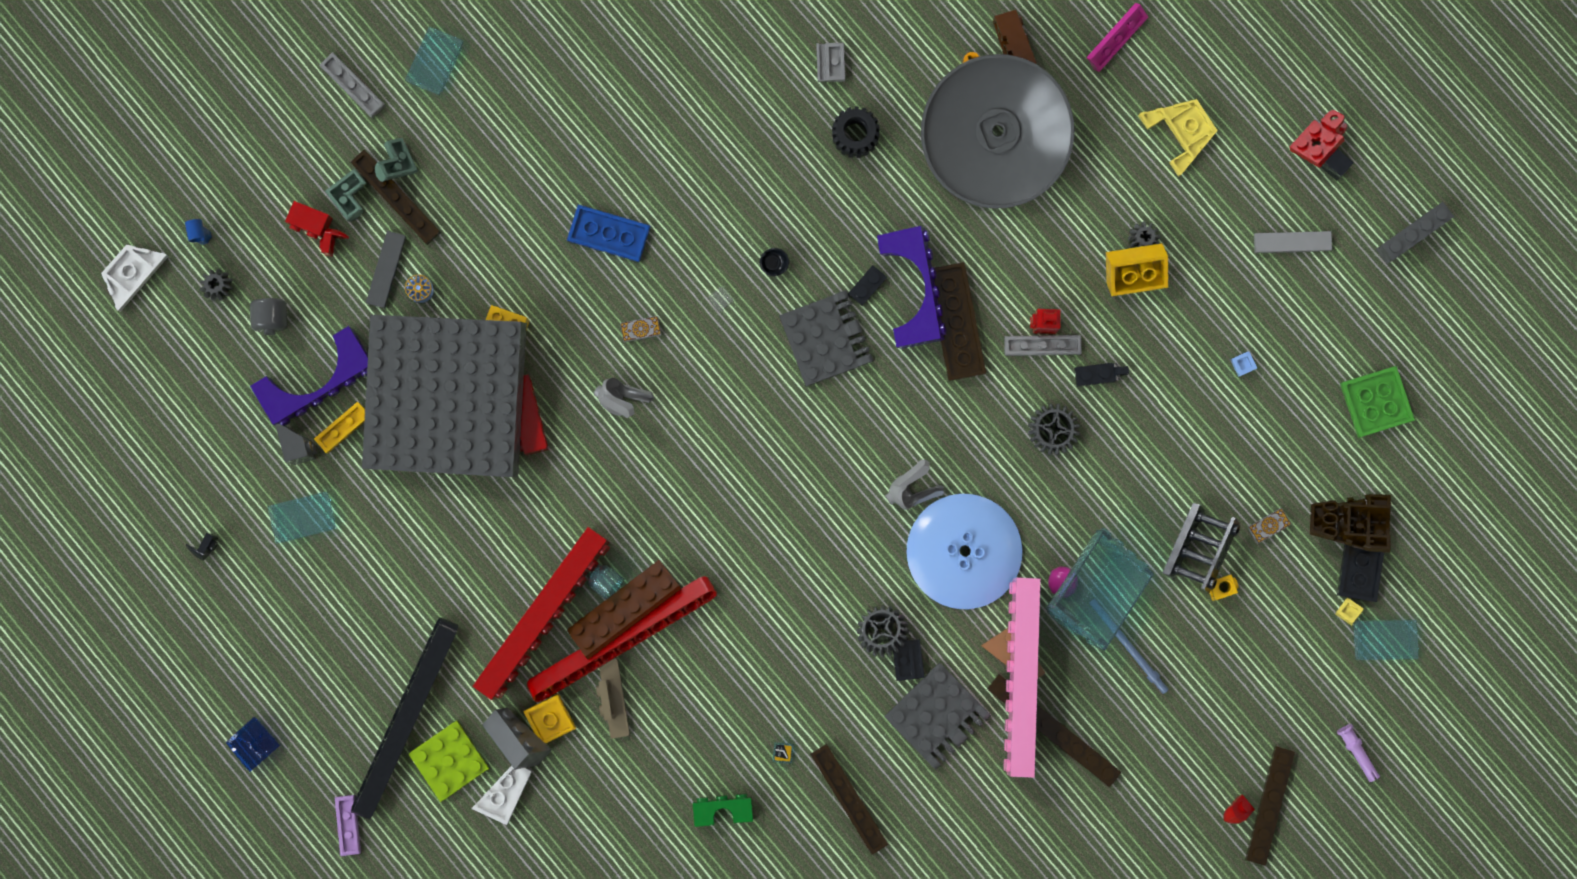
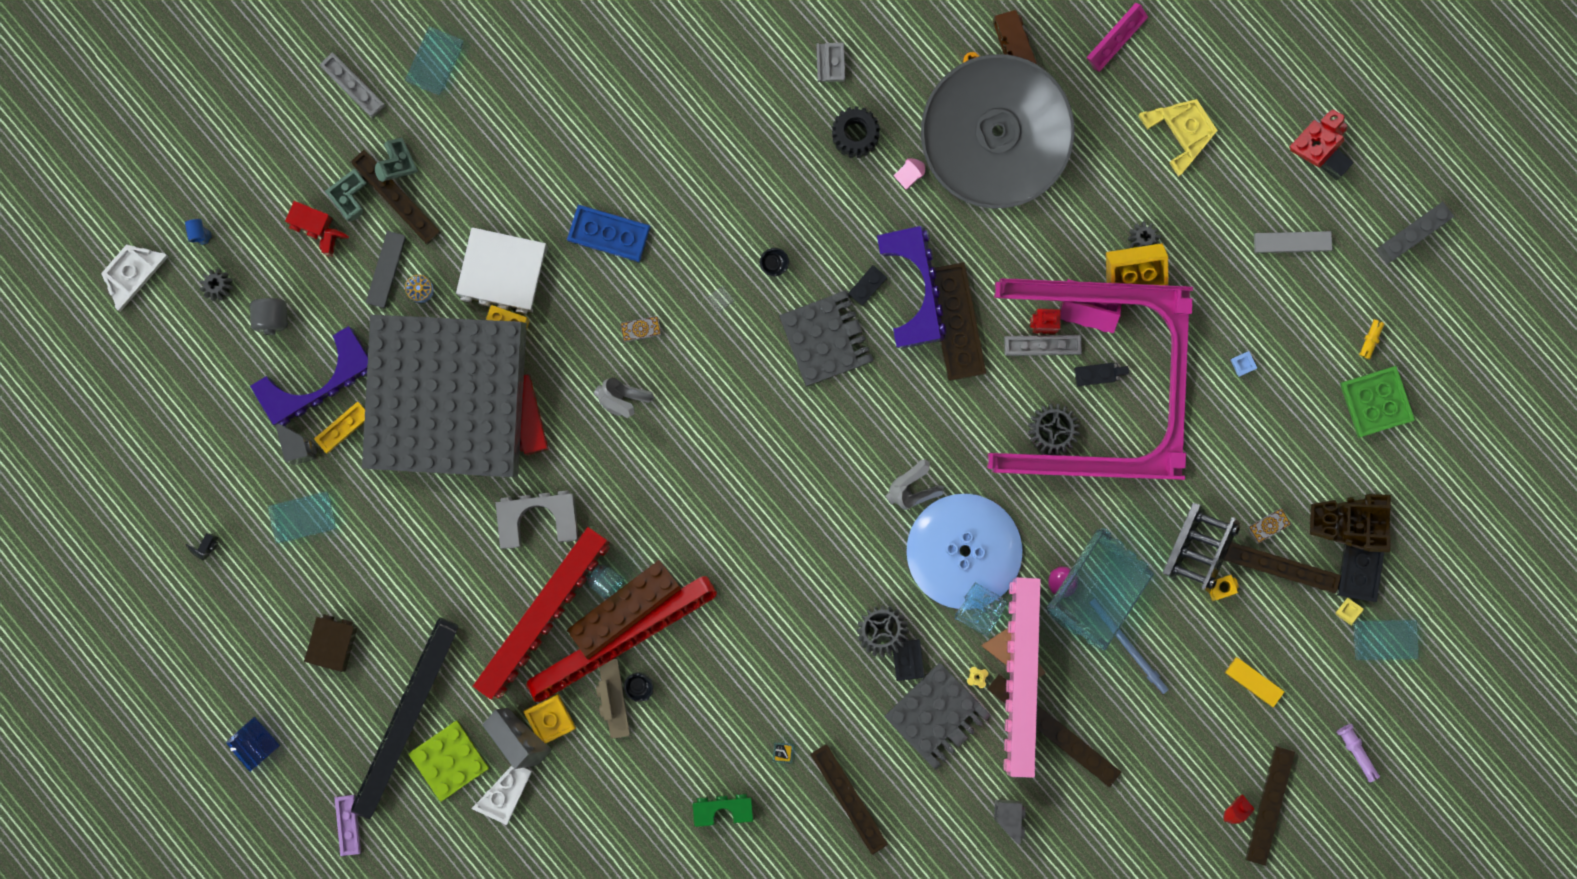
(331, 643): none -> dark brown brick
(501, 270): none -> white panel
(511, 511): none -> light grey arch
(638, 687): none -> black hair
(910, 172): none -> bright pink tile
(972, 678): none -> light yellow plate
(981, 609): none -> clear light blue slope
(1009, 816): none -> flat silver slope
(1095, 315): none -> dark pink slope
(1174, 306): none -> dark pink piece
(1254, 682): none -> yellow tile
(1283, 568): none -> dark brown plate
(1371, 339): none -> yellow pin

